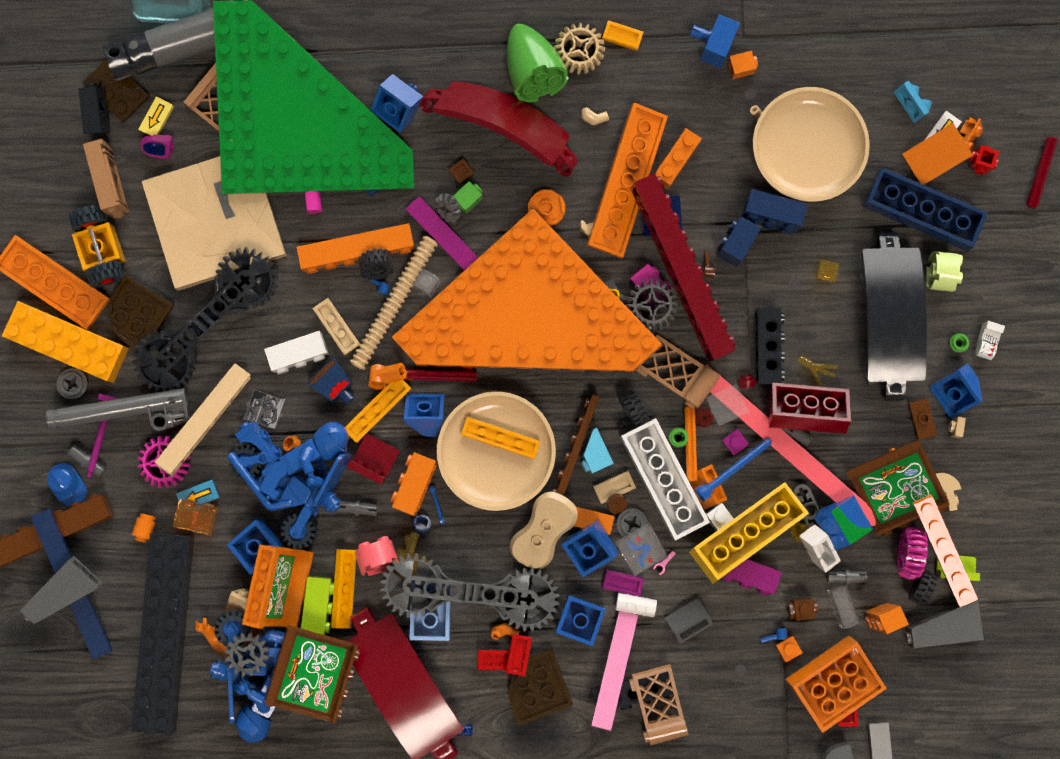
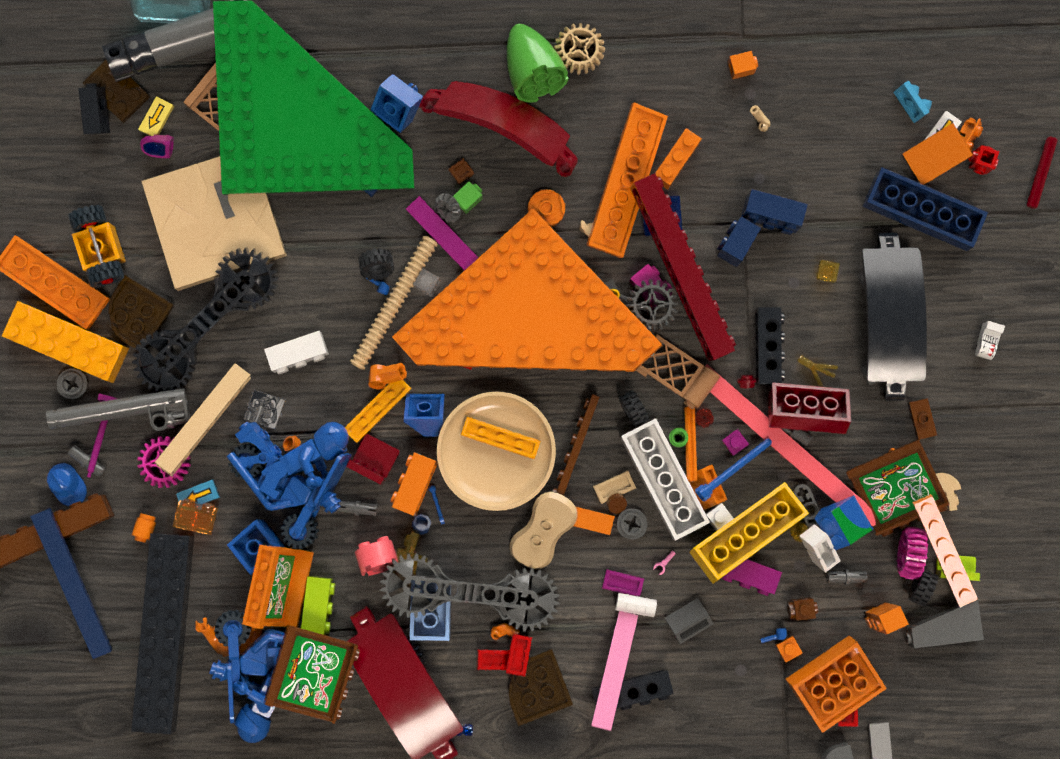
(64, 588): dark grey slope -> none
(106, 178): medium nougat door -> none
(237, 600): tan slope -> none
(239, 649): dark grey gear -> none
(313, 202): dark pink brick -> none
(332, 382): dark blue torso -> none
(336, 326): tan tile -> none
(343, 588): light orange plate -> none
(349, 248): orange brick -> none
(441, 375): dark red axle -> none
(580, 620): blue brick -> none
(590, 548): blue brick -> none
(593, 118): tan arm -> none
(595, 454): medium azure slope -> none
(622, 35): light orange tile -> none
(641, 549): clear tile -> none
(669, 726): medium nougat piece -> none
(708, 271): reddish brown hand -> none
(716, 40): blue brick -> none
(727, 405): clear piece -> none
(811, 144): tan dish -> none
(843, 606): clear brick -> none
(944, 271): yellowish green brick -> none
(956, 427): tan plate -> none
(958, 391): blue slope -> none
(964, 343): bright green plate -> none

